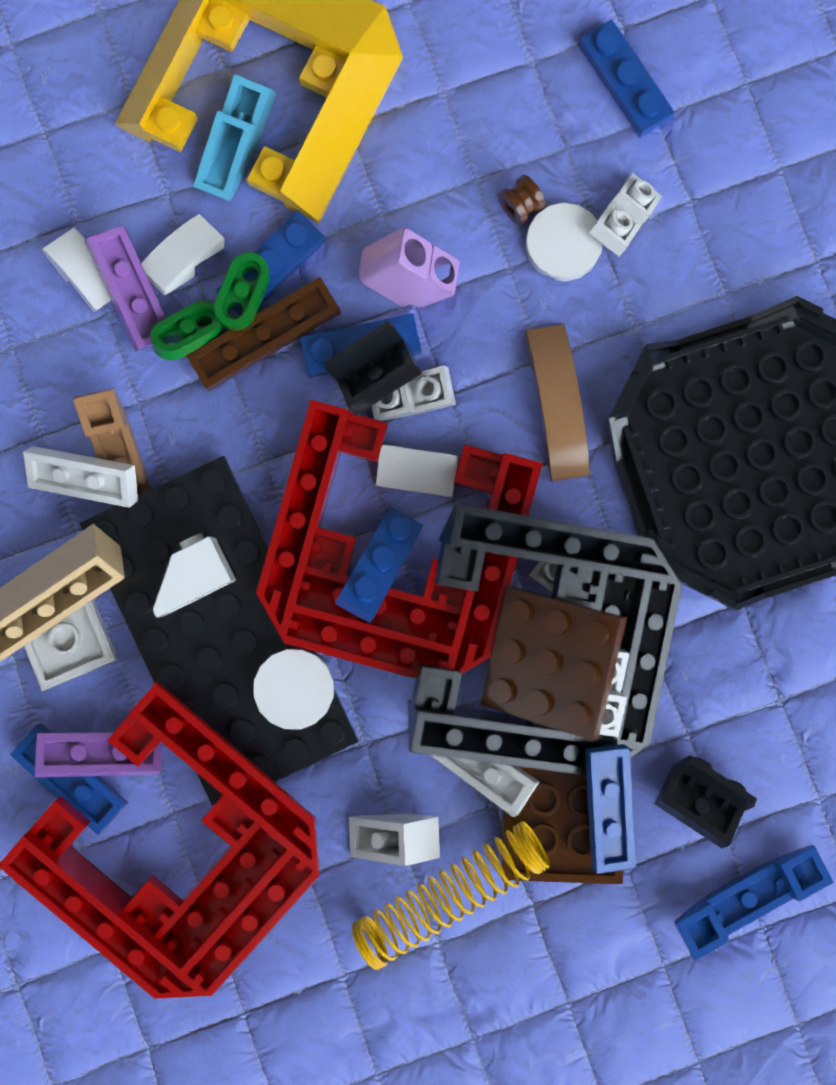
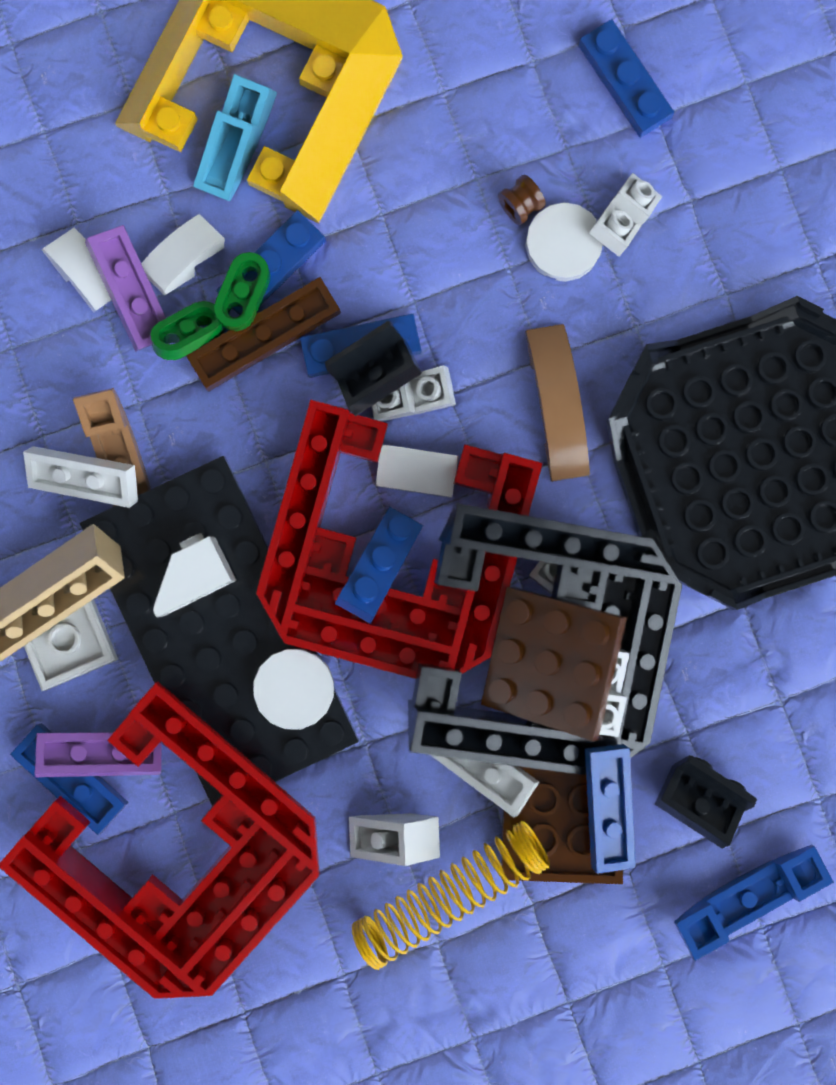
(389, 269): lavender piece -> none

